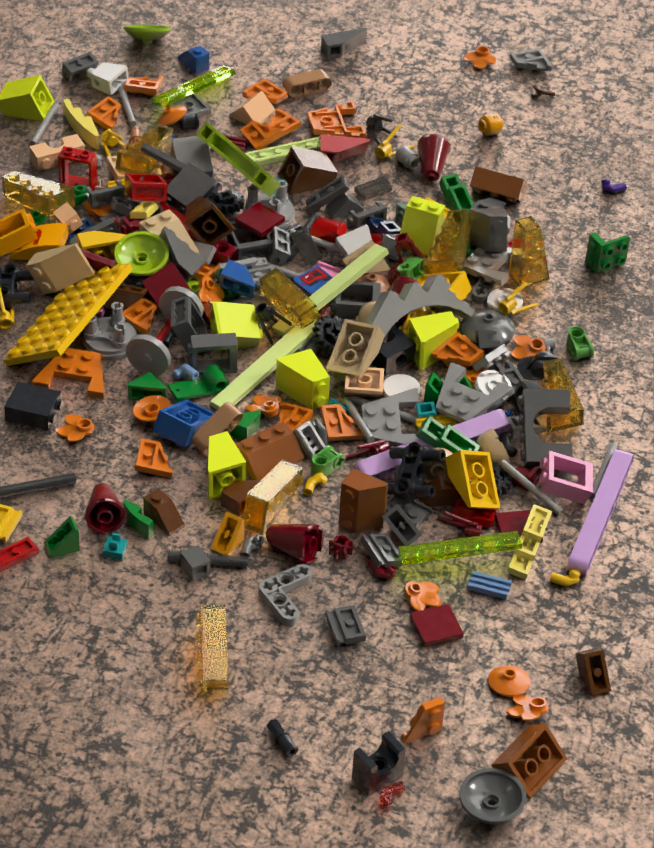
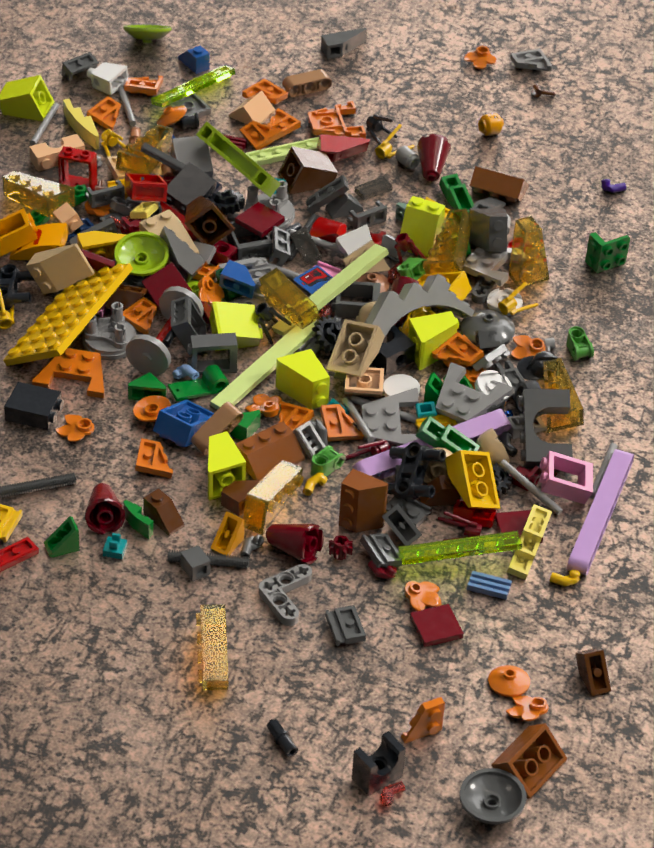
(383, 227): dark blue slope -> none

